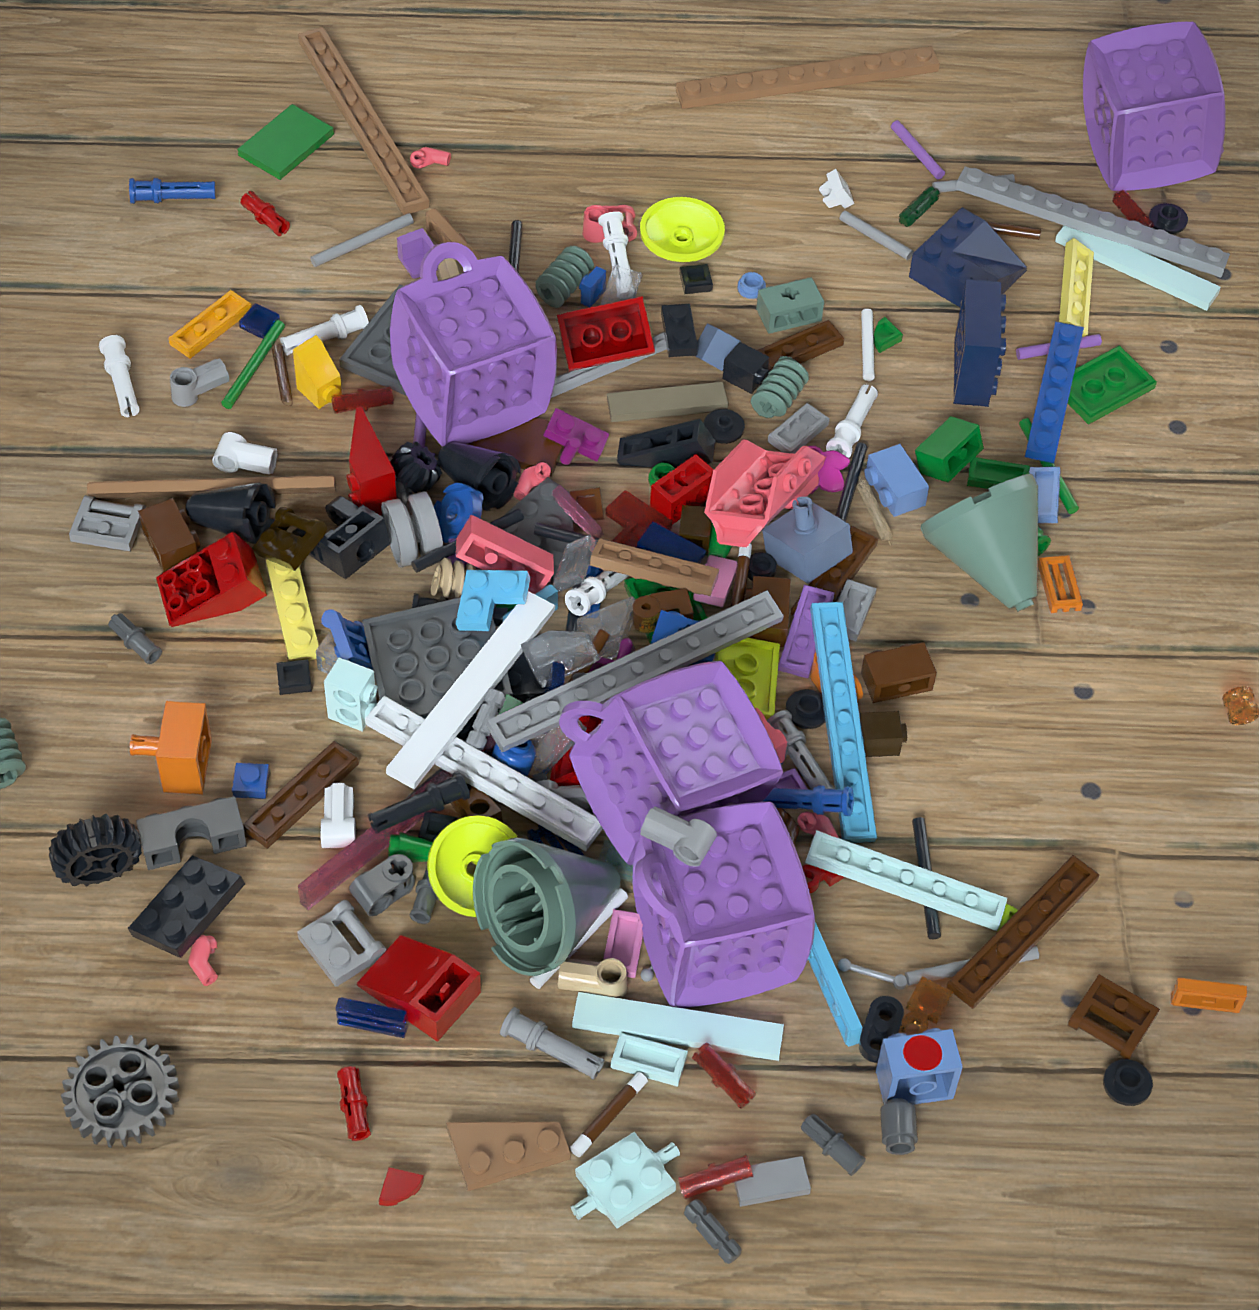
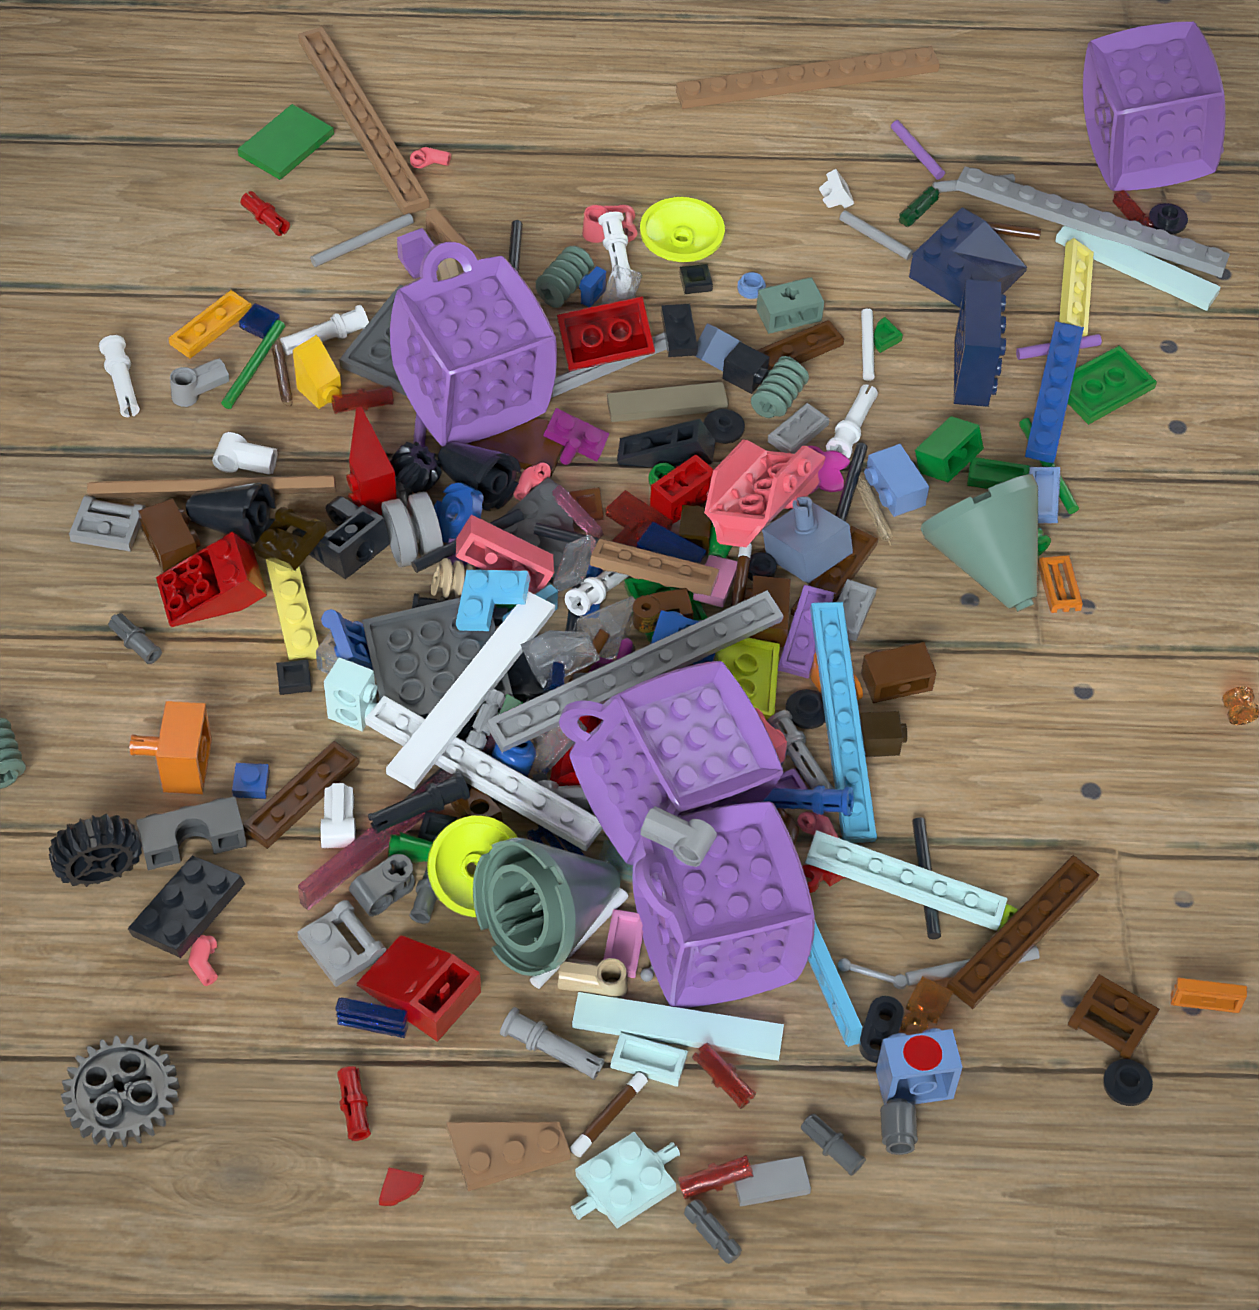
(158, 190): blue pin -> none

